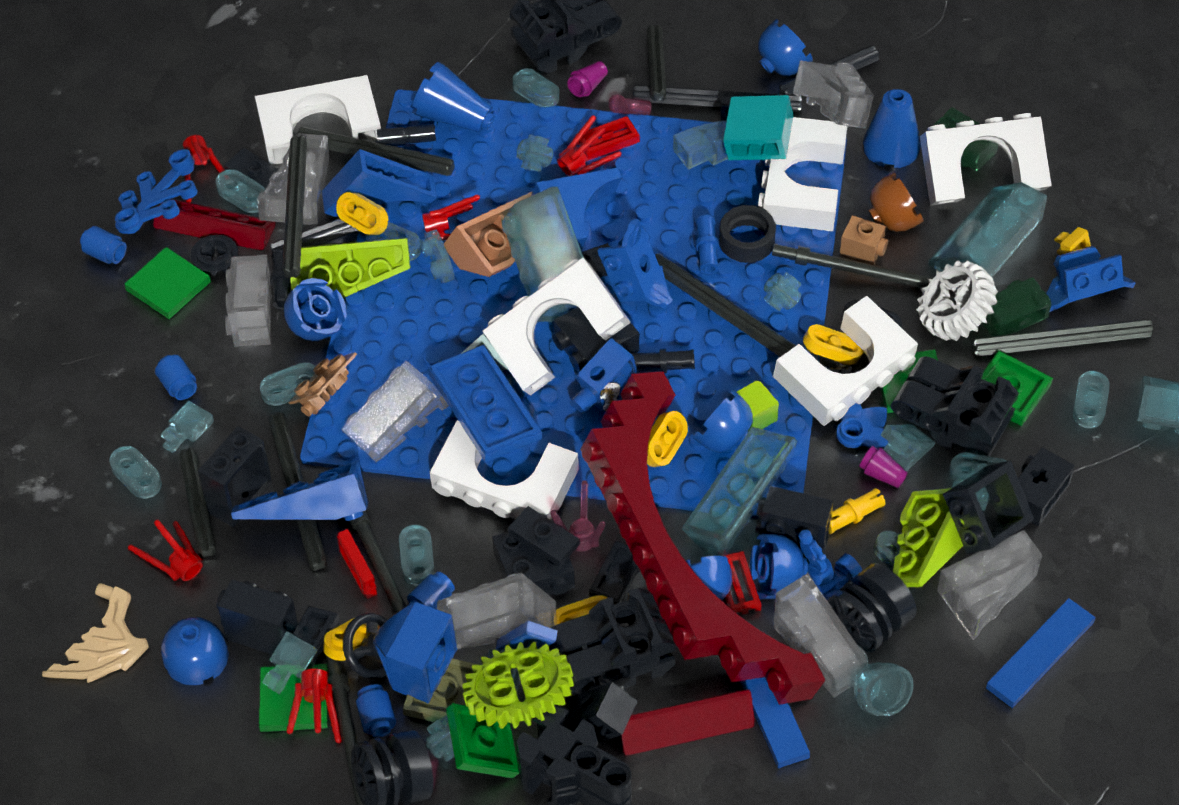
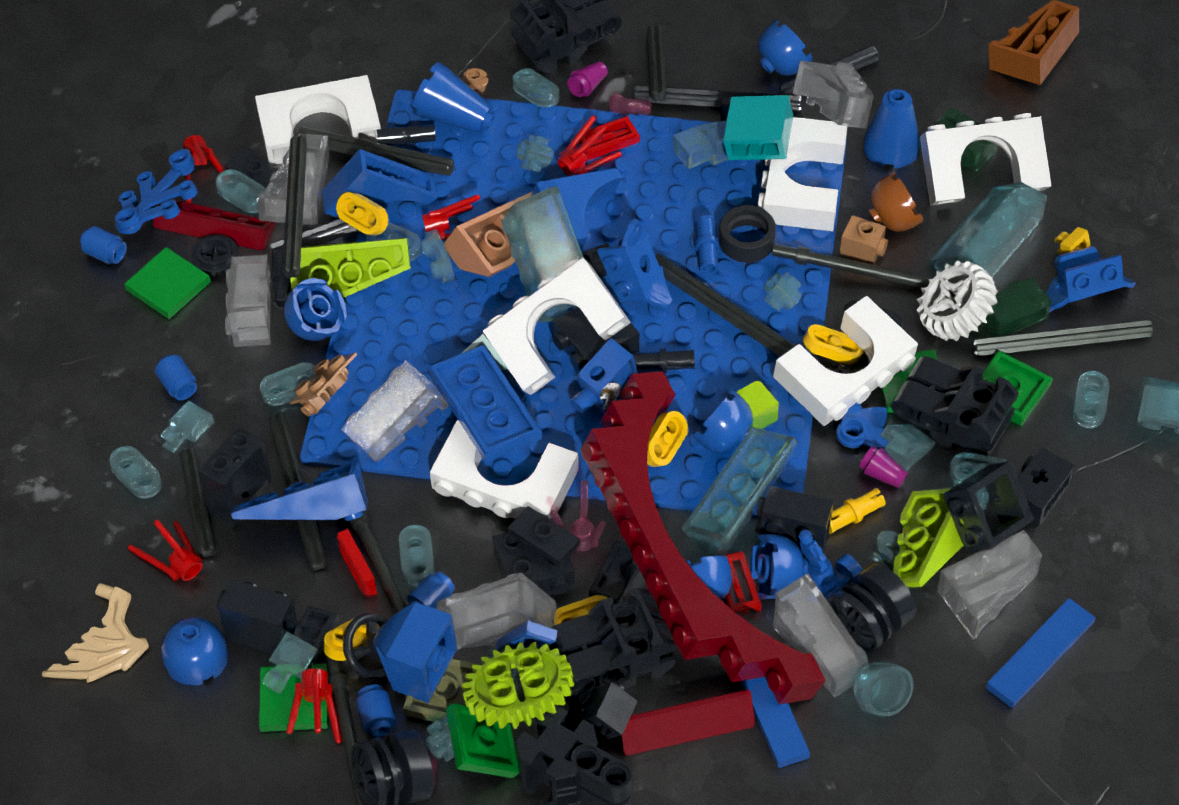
(475, 79): none -> medium nougat plate
(1036, 45): none -> dark orange wedge

